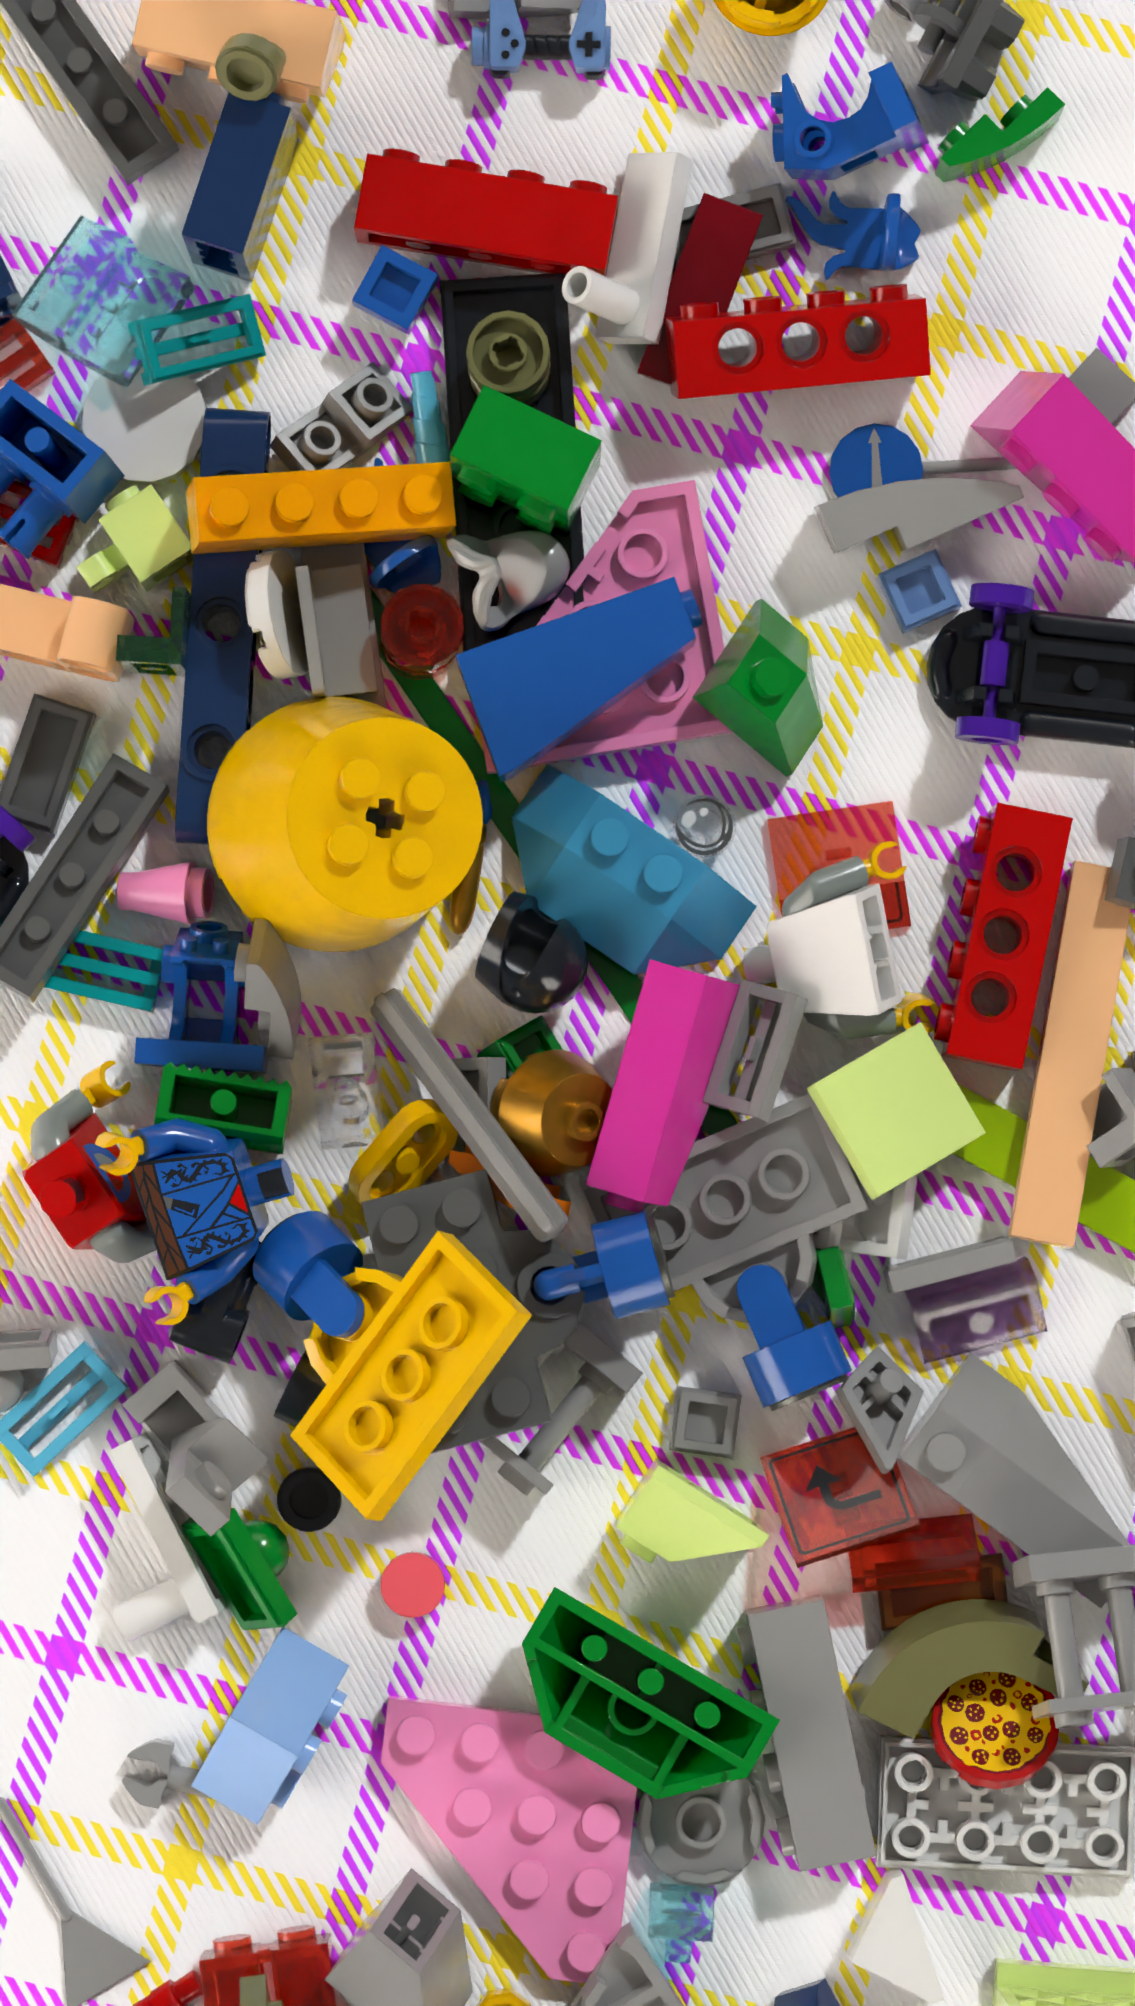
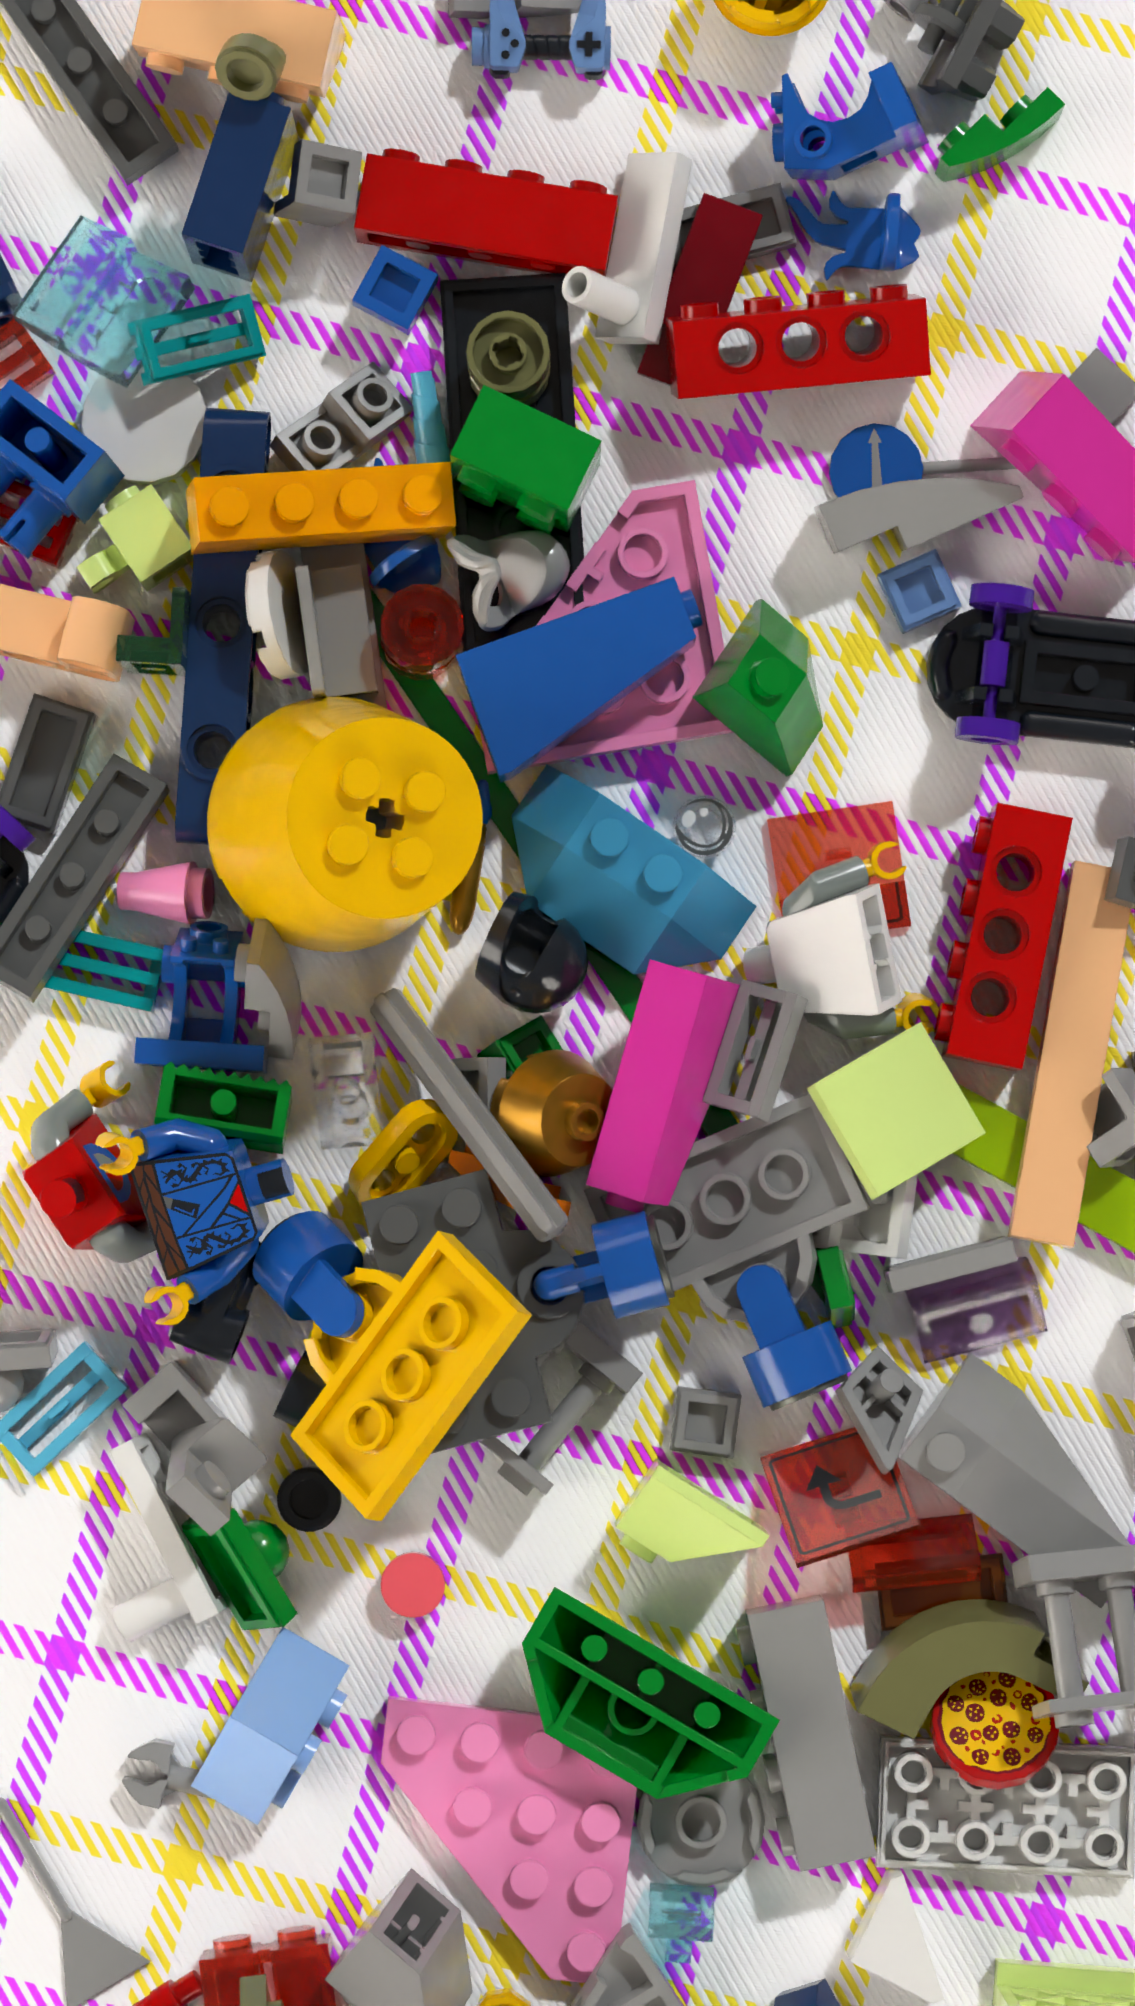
(321, 184): none -> light grey panel

